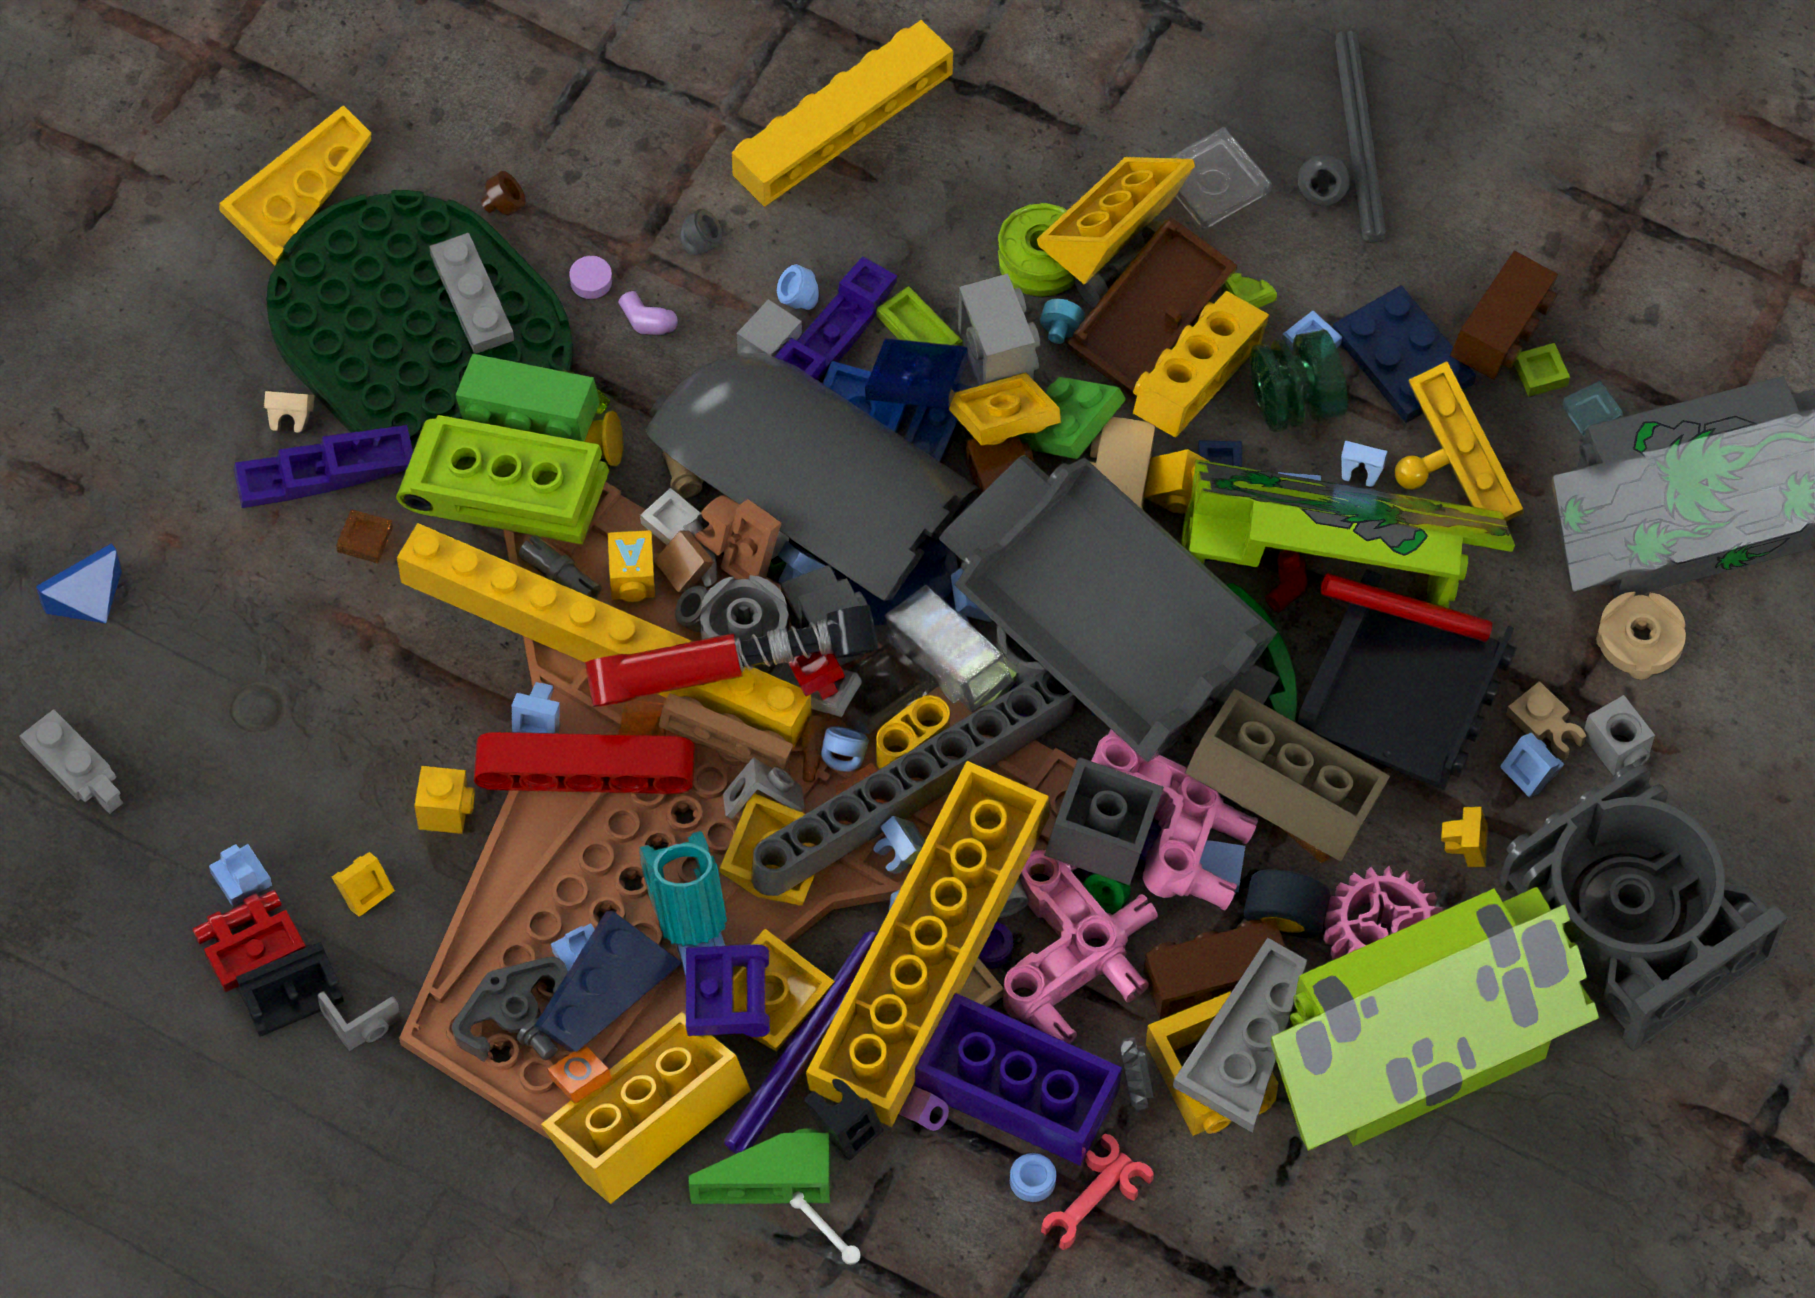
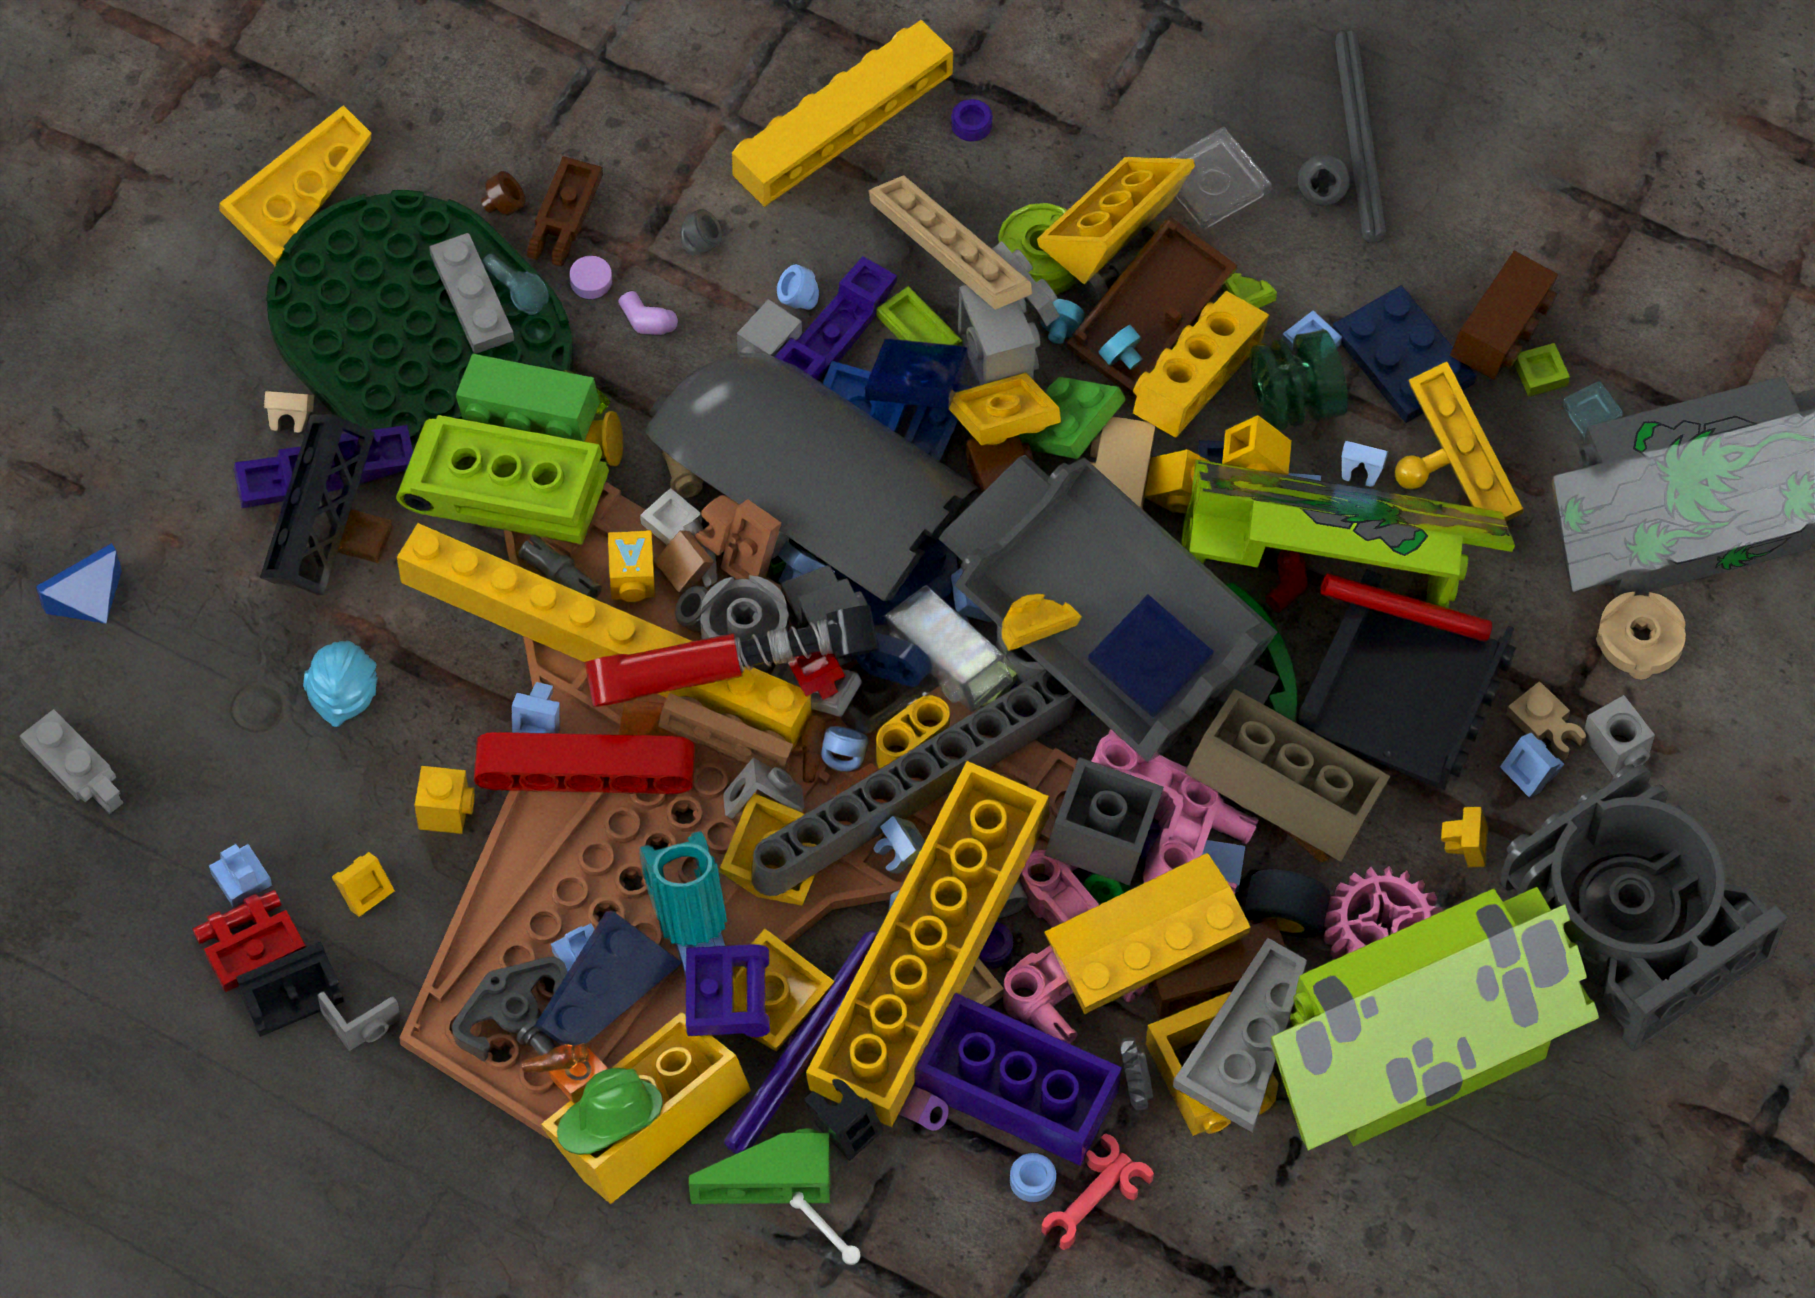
(303, 499): none -> black fence
(340, 681): none -> medium azure hair
(527, 289): none -> clear light blue plate
(558, 1058): none -> clear orange piece
(565, 207): none -> reddish brown hinge
(609, 1110): none -> bright green piece
(896, 661): none -> dark blue beam
(950, 242): none -> tan tile
(971, 120): none -> dark purple tile
(1036, 618): none -> yellow tile
(1042, 294): none -> light grey plate
(1122, 347): none -> medium azure tile
(1147, 932): none -> yellow slope
(1150, 655): none -> clear blue tile
(1257, 446): none -> yellow brick

